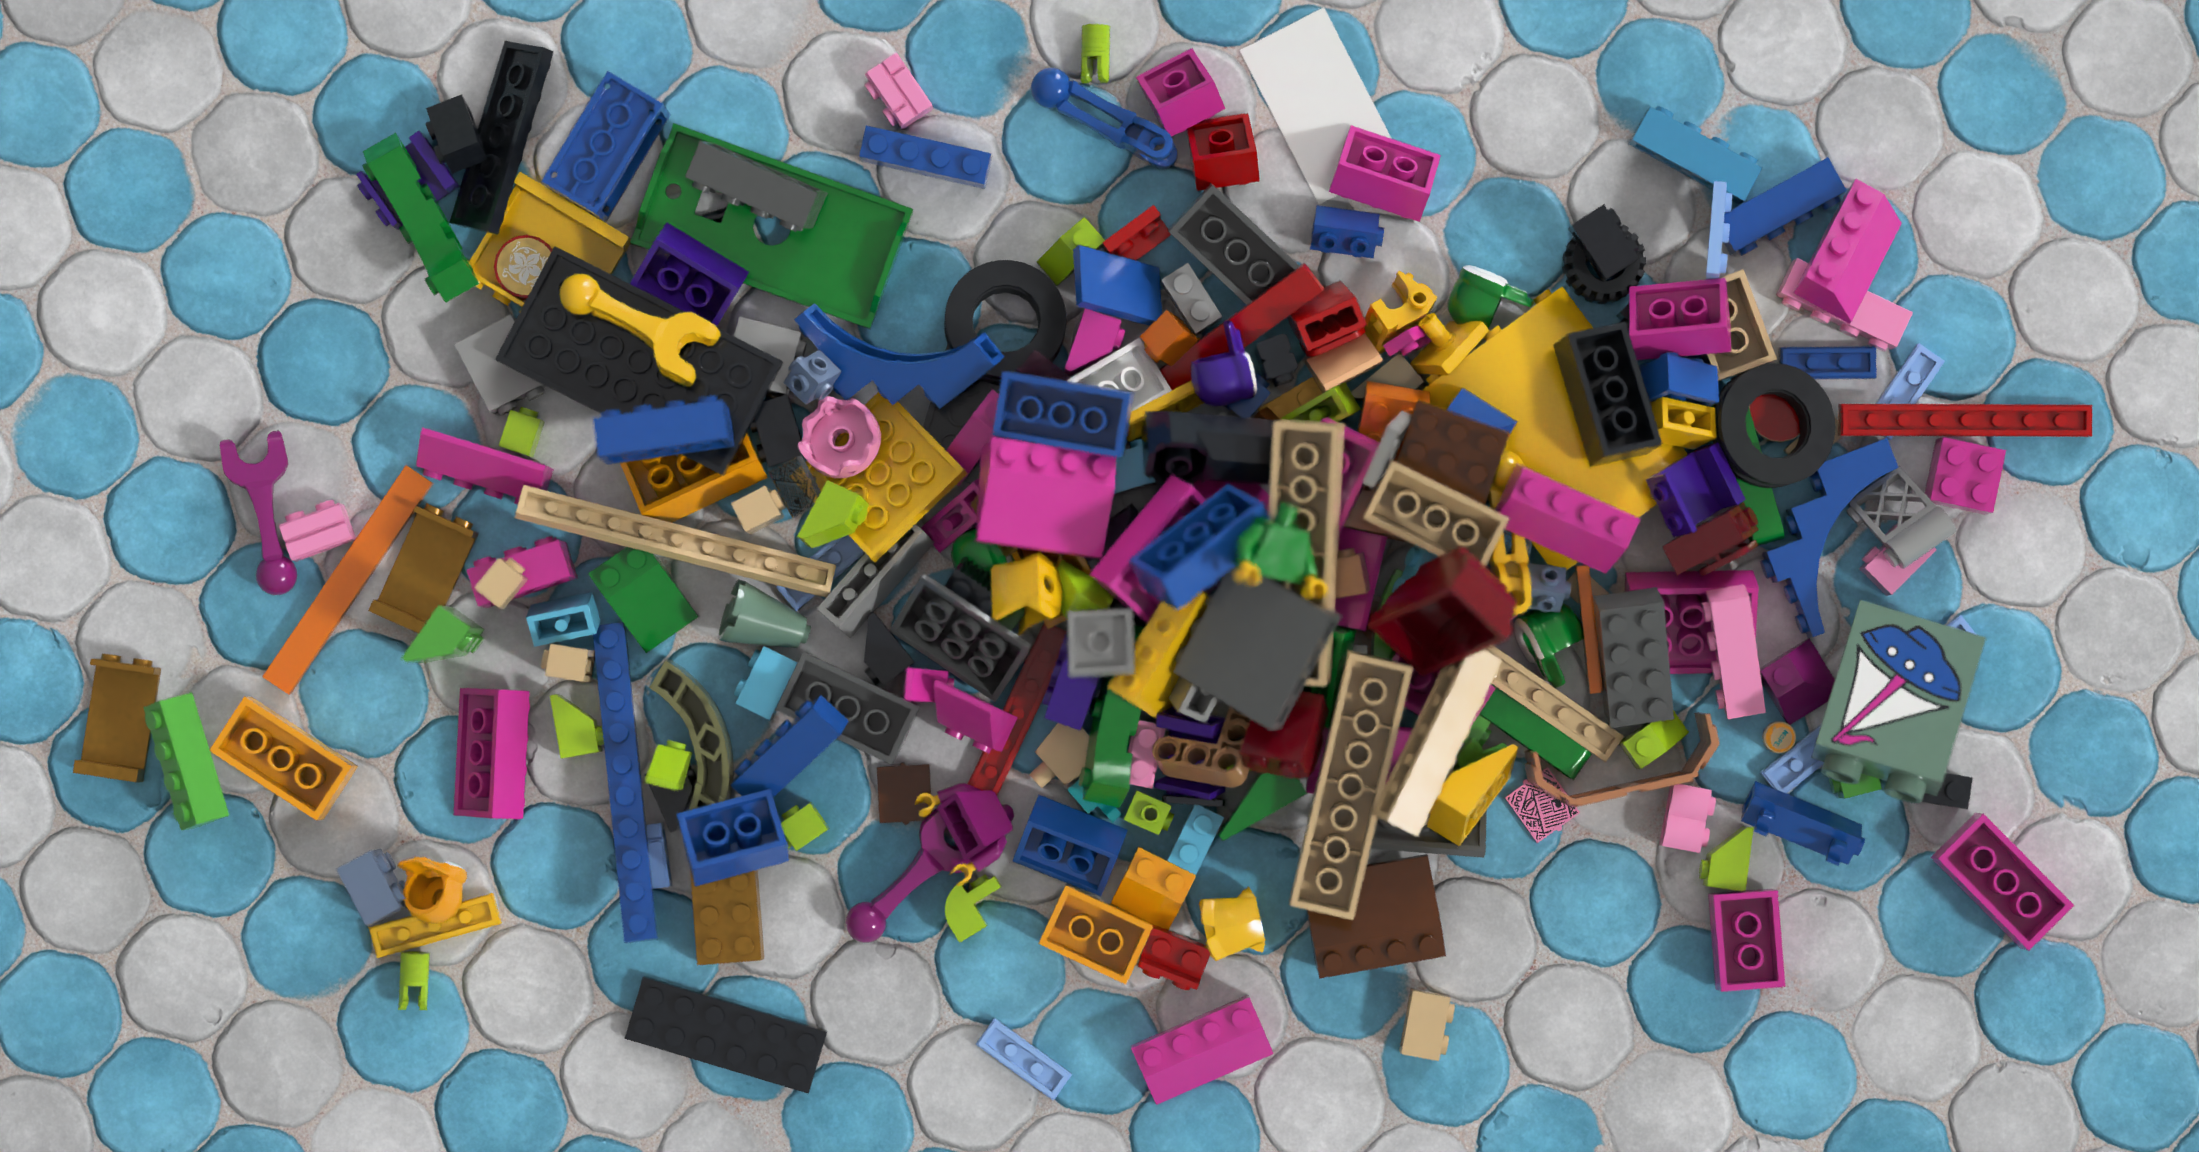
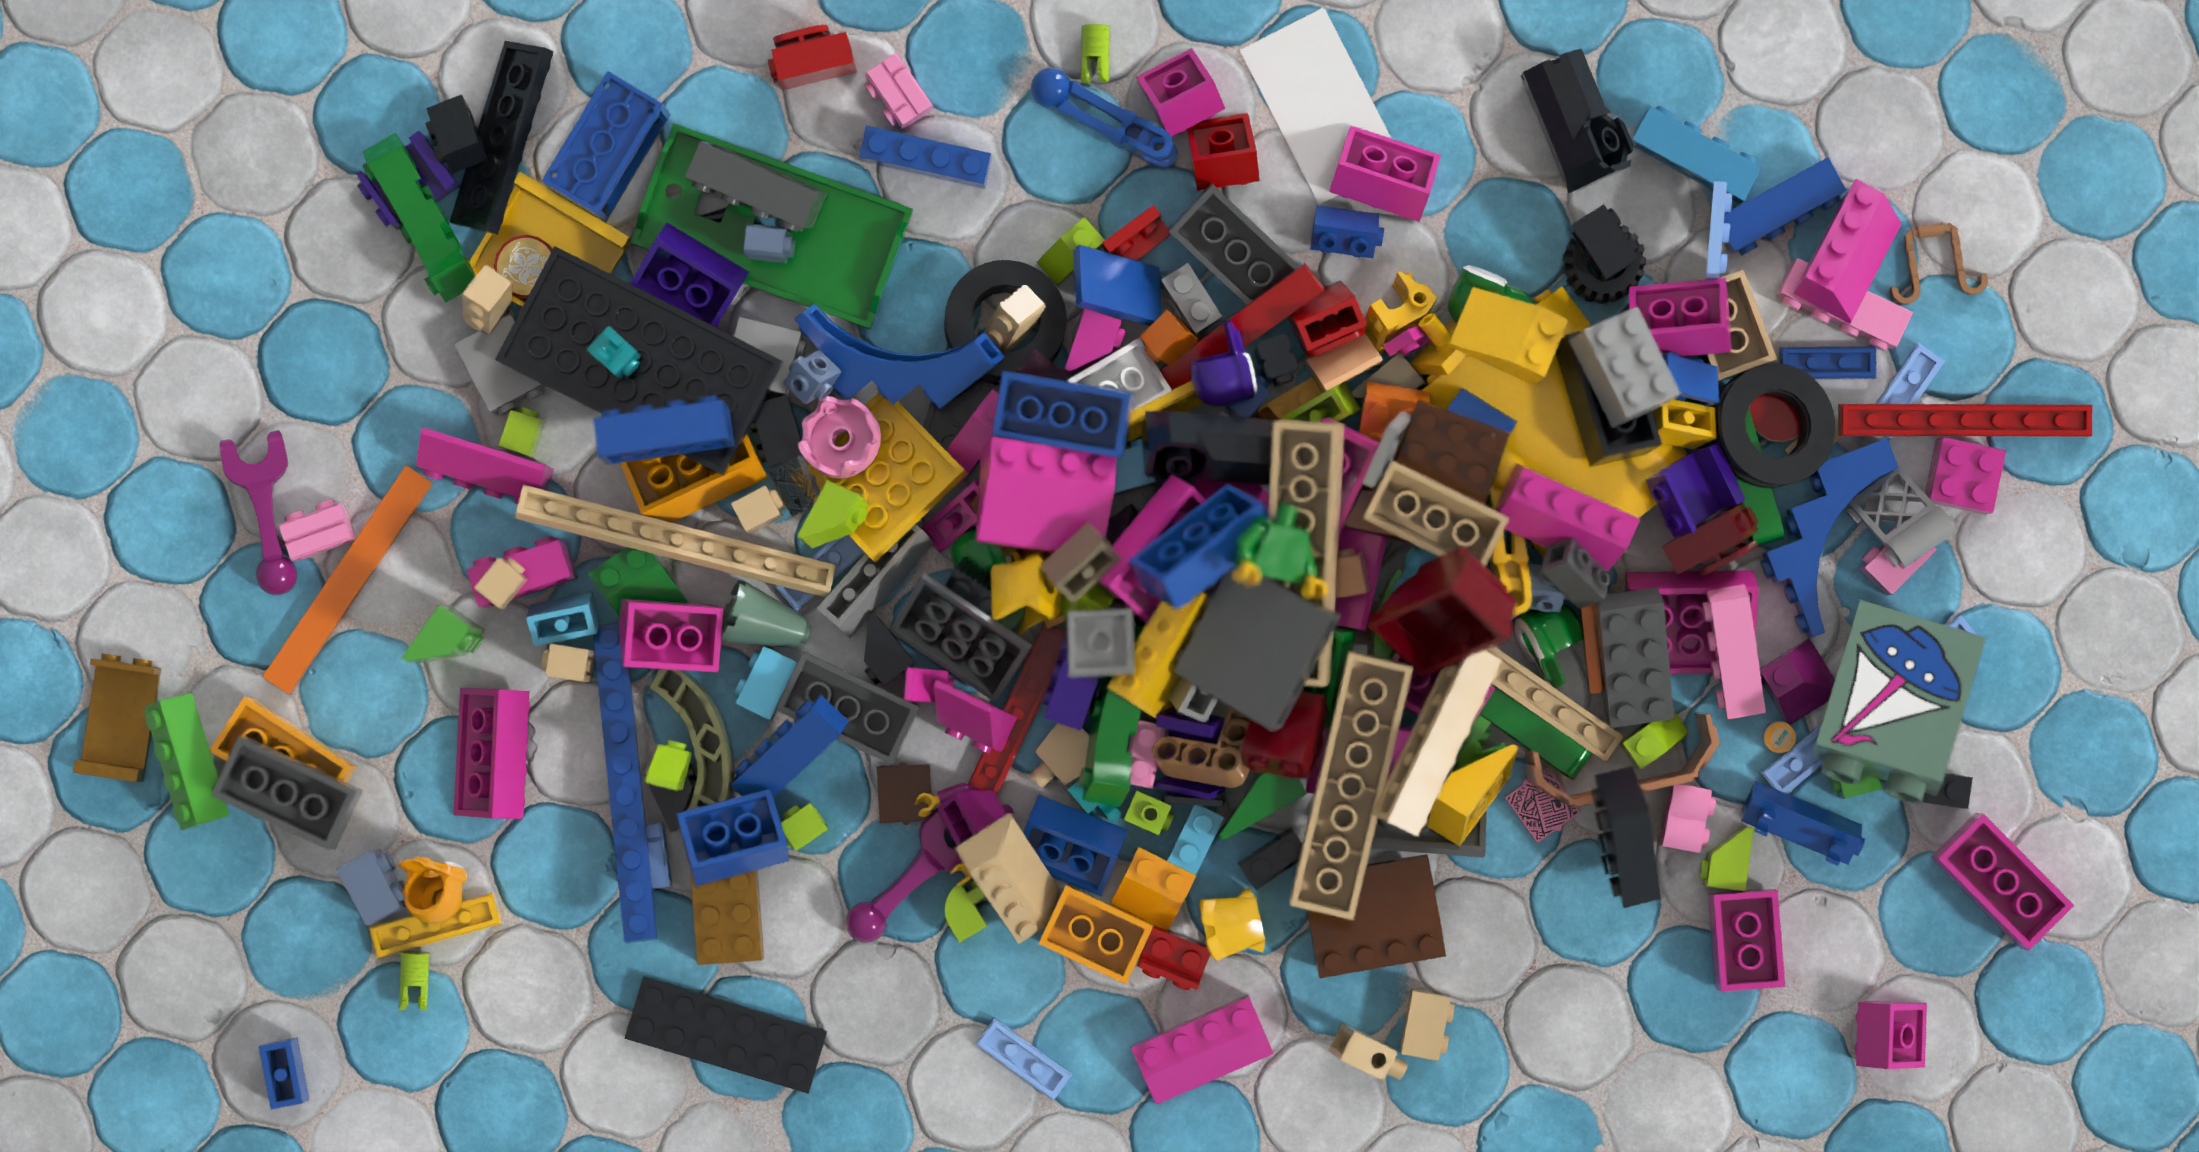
(284, 1073): none -> blue brick
(287, 792): none -> dark grey brick
(425, 568): pearl gold panel -> none
(486, 299): none -> tan brick
(575, 729): lime slope -> none
(582, 295): yellow piece -> none
(615, 353): none -> teal brick
(670, 635): none -> dark pink slope
(768, 243): none -> sand blue brick
(810, 56): none -> red brick
(1011, 877): none -> tan slope
(1014, 318): none -> tan brick
(1080, 562): none -> dark tan brick
(1271, 858): none -> black brick
(1358, 1049): none -> tan torso
(1508, 334): none -> yellow slope
(1575, 573): none -> dark grey brick
(1576, 122): none -> black brick
(1624, 367): none -> light grey brick
(1626, 837): none -> black brick
(1891, 1034): none -> dark pink slope
(1931, 231): none -> medium nougat piece

